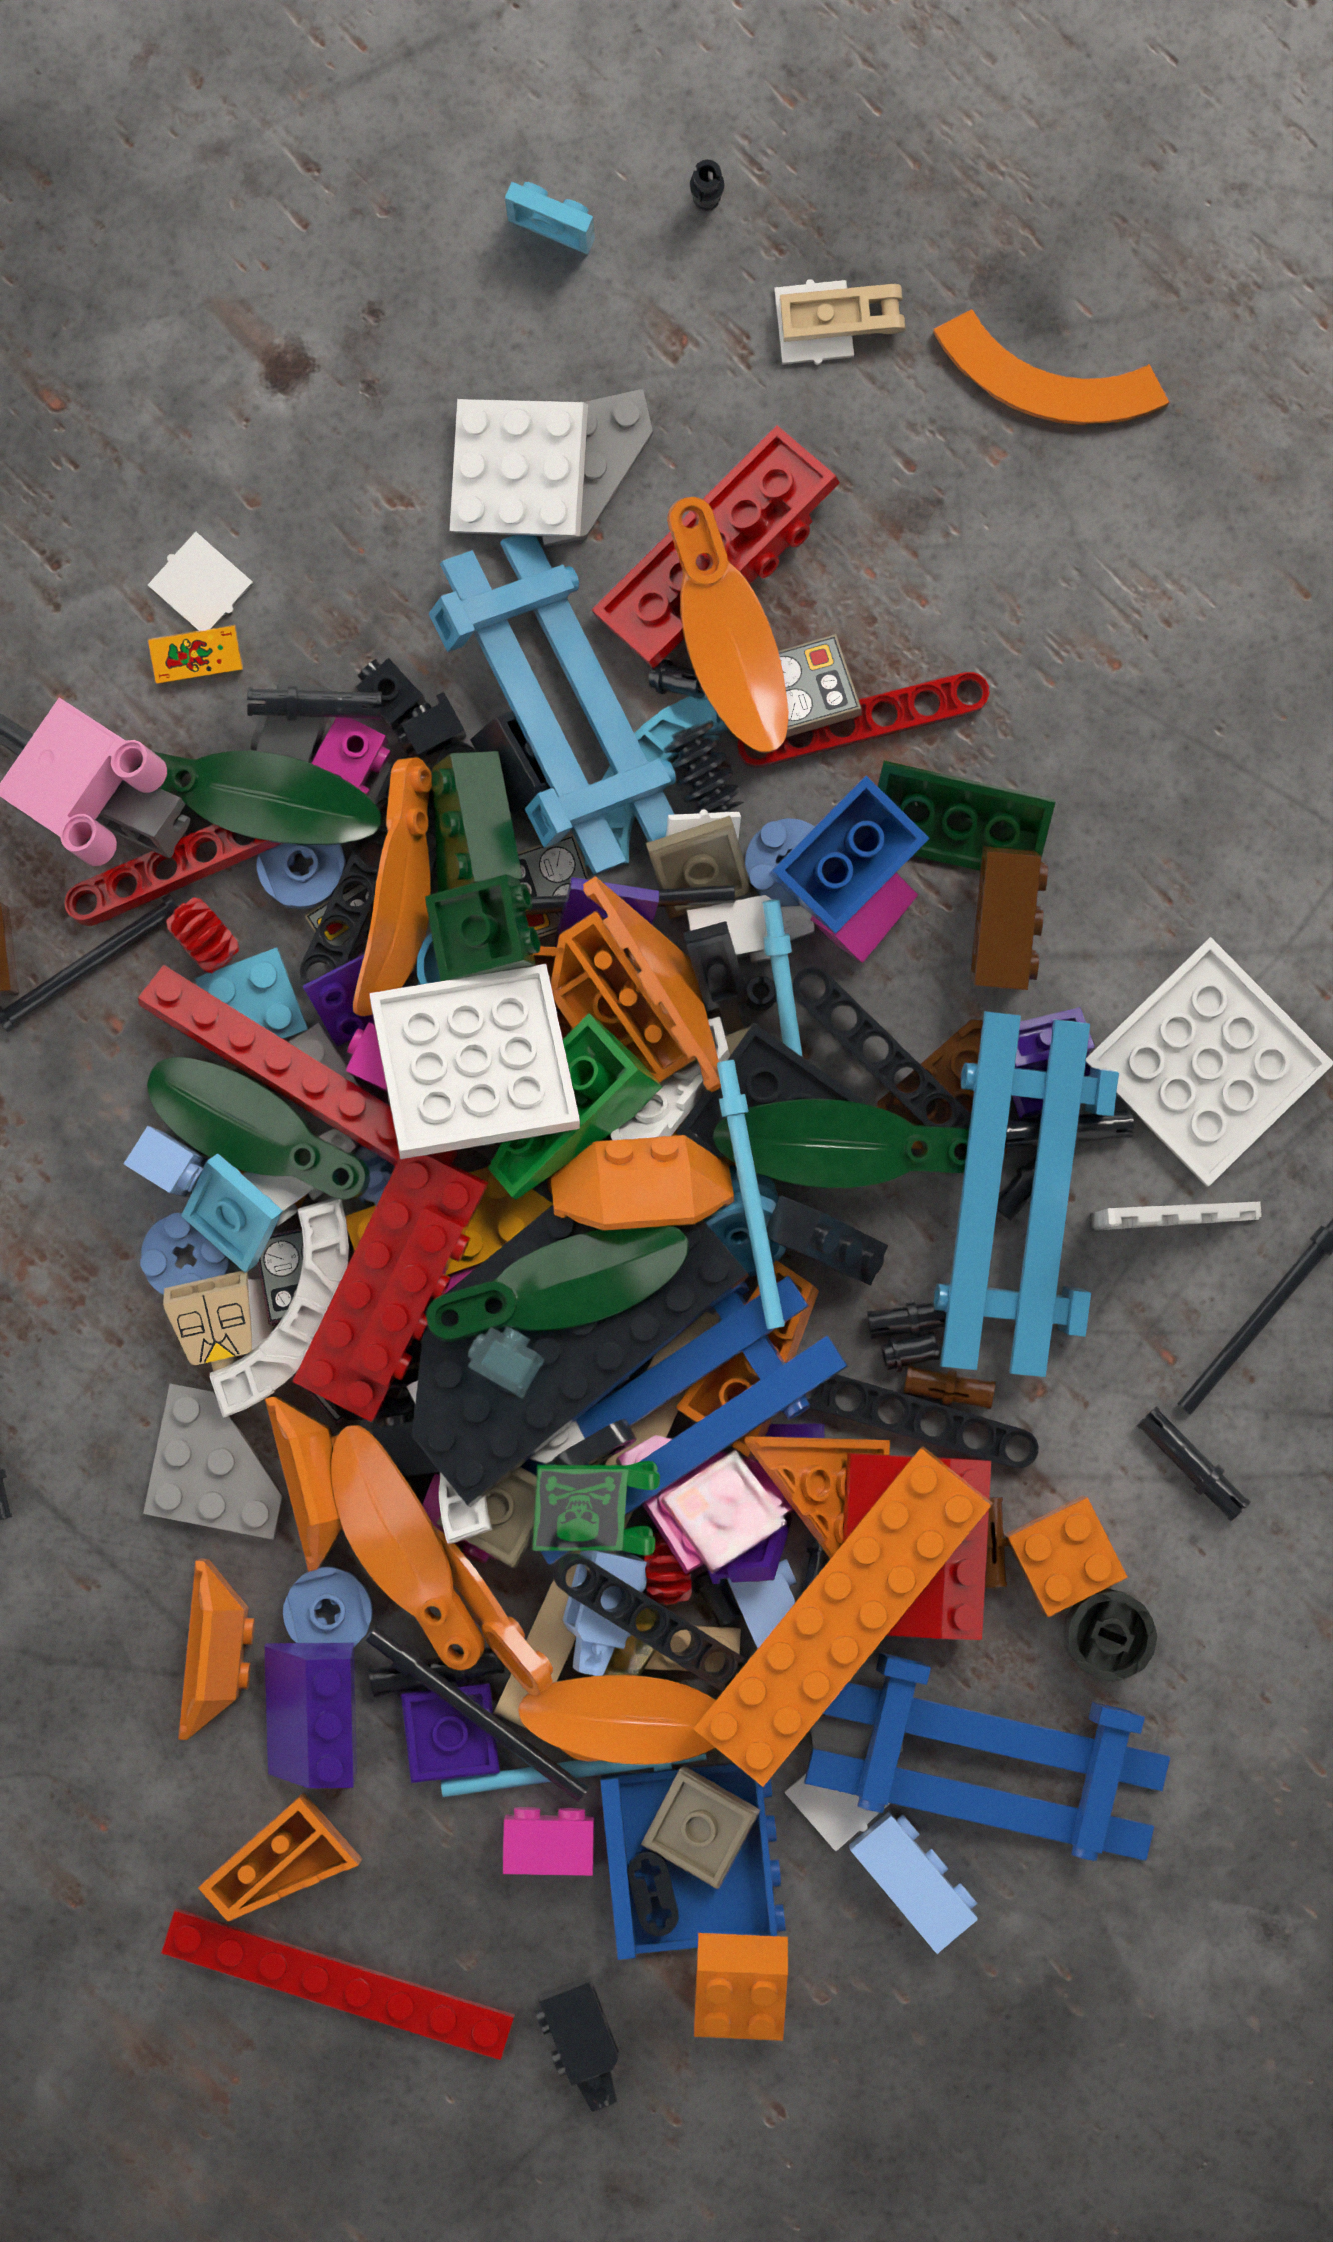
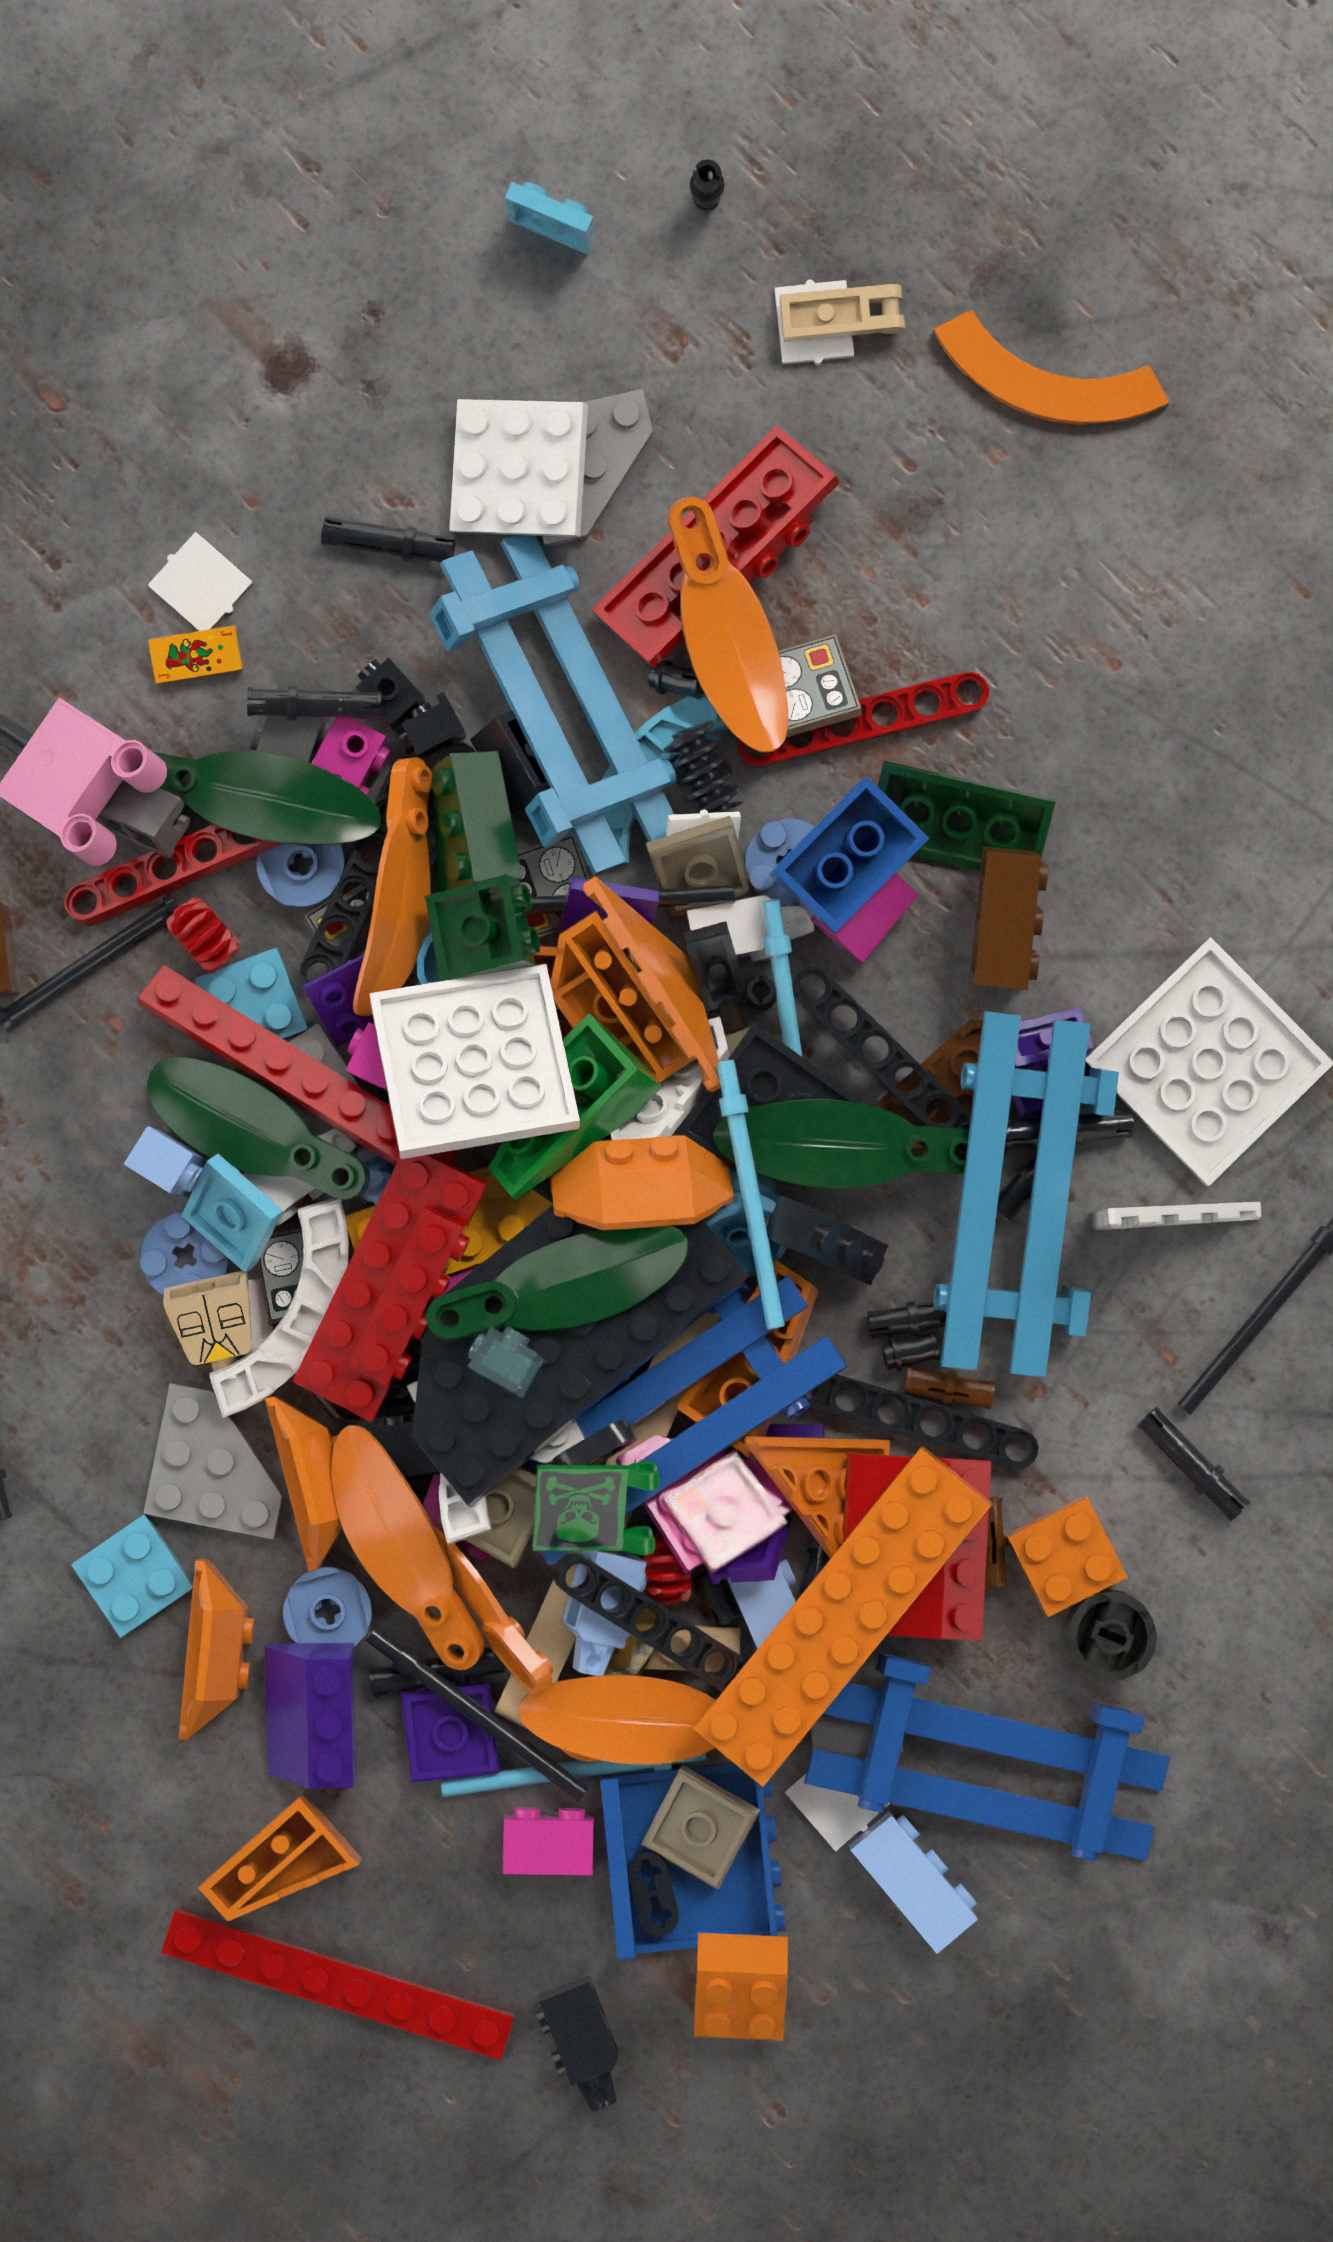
(133, 1575): none -> medium azure plate
(377, 538): none -> black pin

